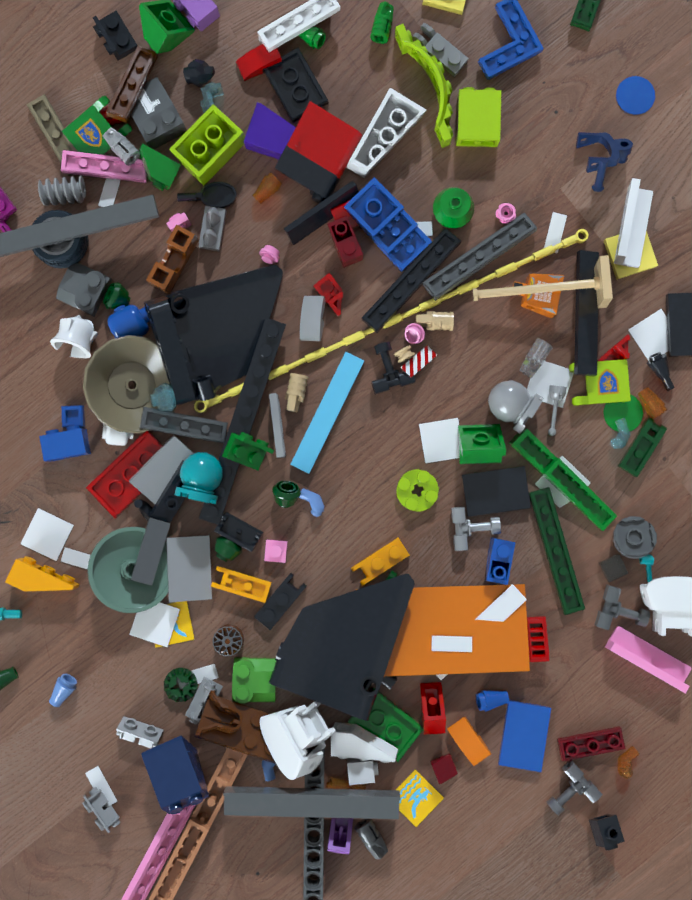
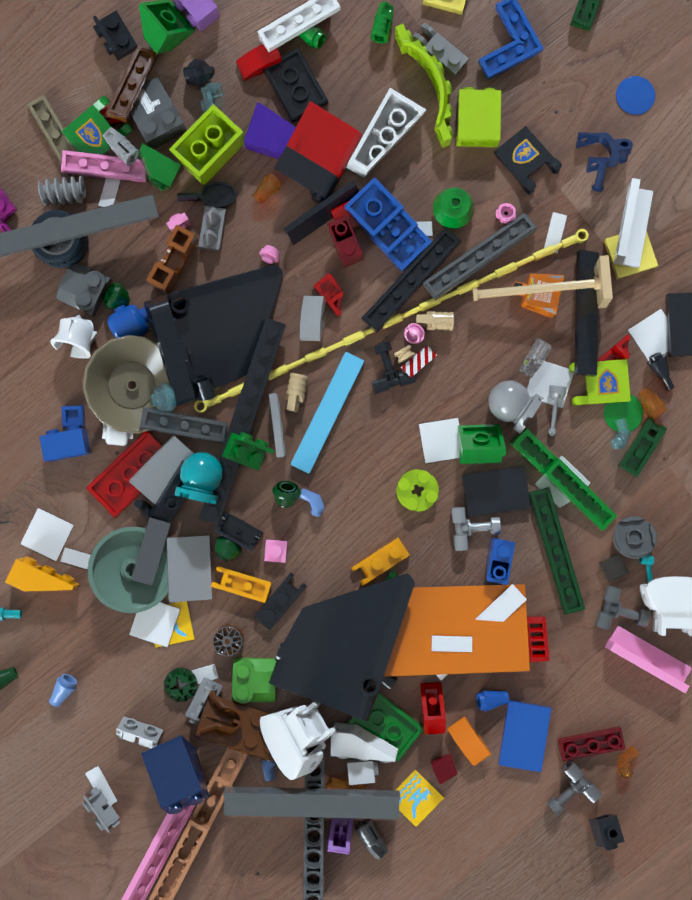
(525, 155): none -> black flag

